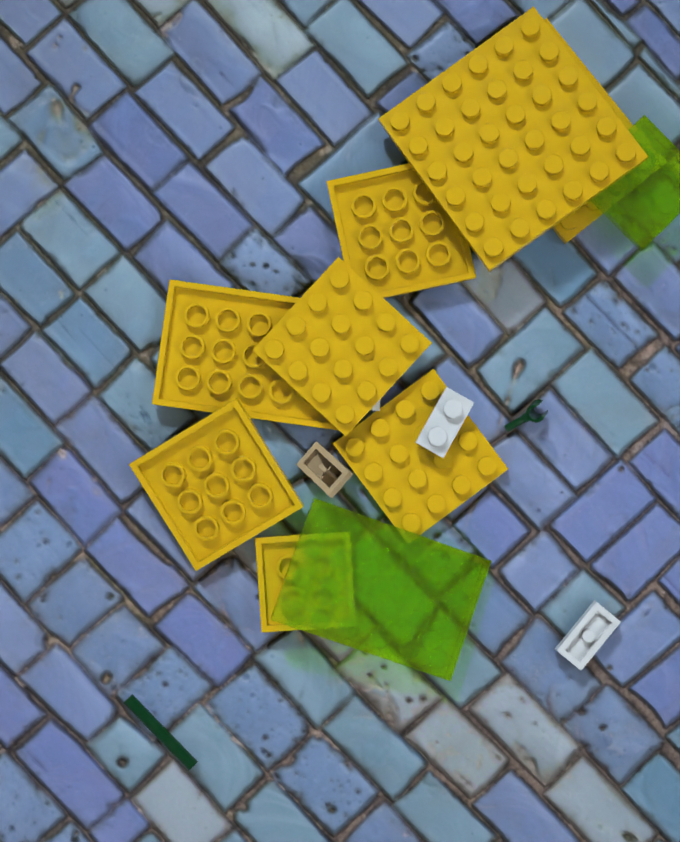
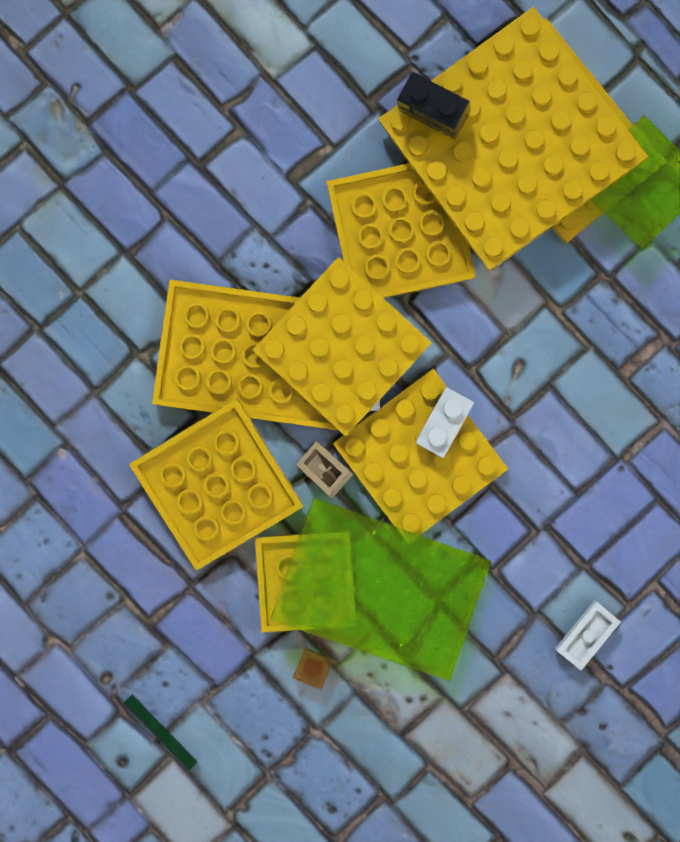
(313, 668): none -> clear orange plate
(433, 105): none -> black brick
(530, 415): dark green hand -> none

